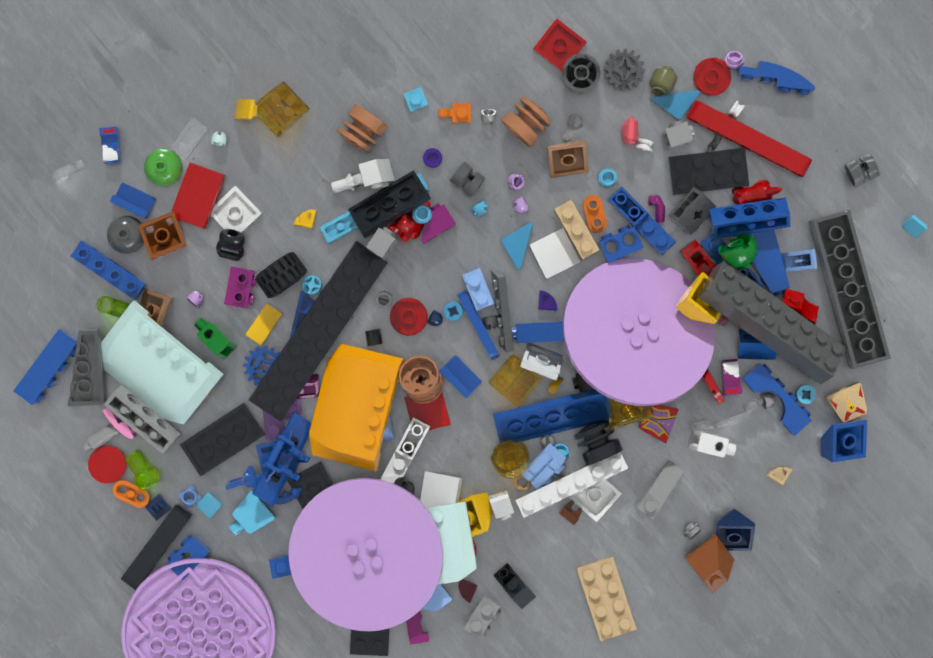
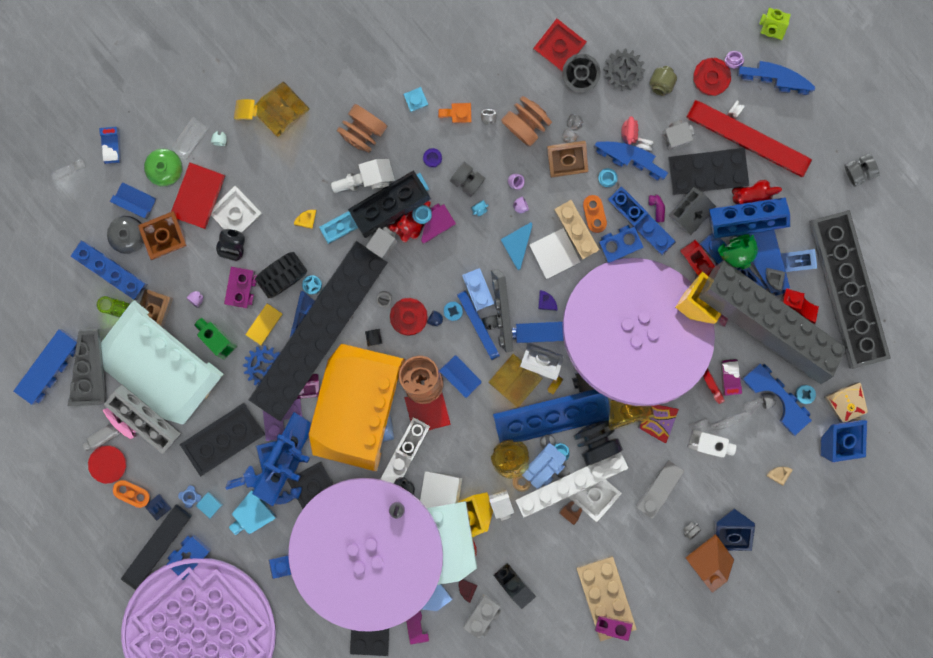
(144, 474): clear neon green piece -> none
(400, 512): none -> dark grey hinge
(614, 627): none -> magenta leg
(624, 153): none -> blue slope
(677, 103): dark azure tile -> none
(713, 145): dark grey piece -> none
(752, 348): blue panel -> none
(774, 23): none -> lime brick
(775, 278): none -> dark grey tile
(914, 226): medium azure slope -> none

